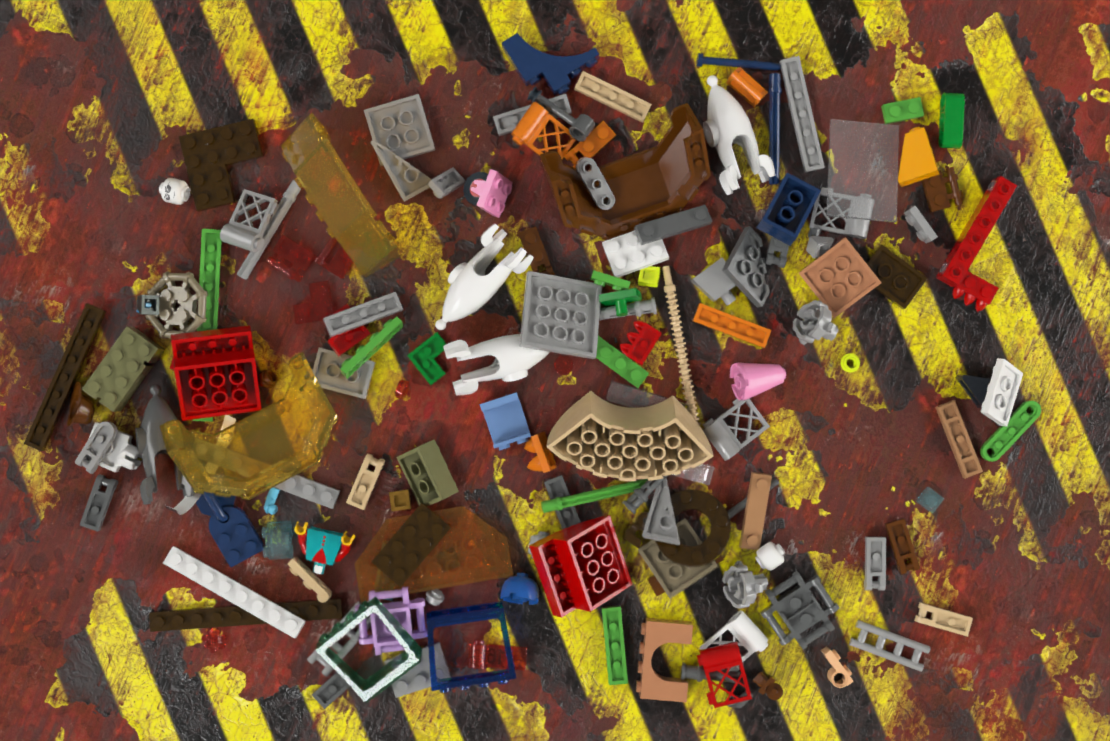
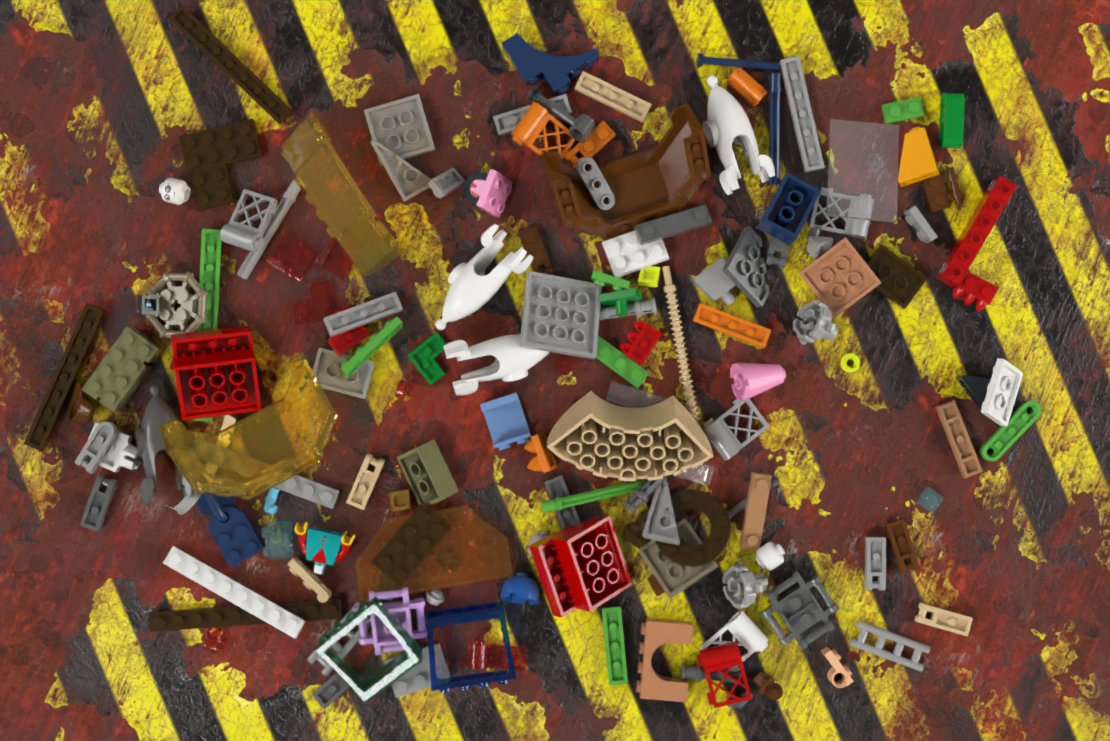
(231, 64): none -> dark brown plate

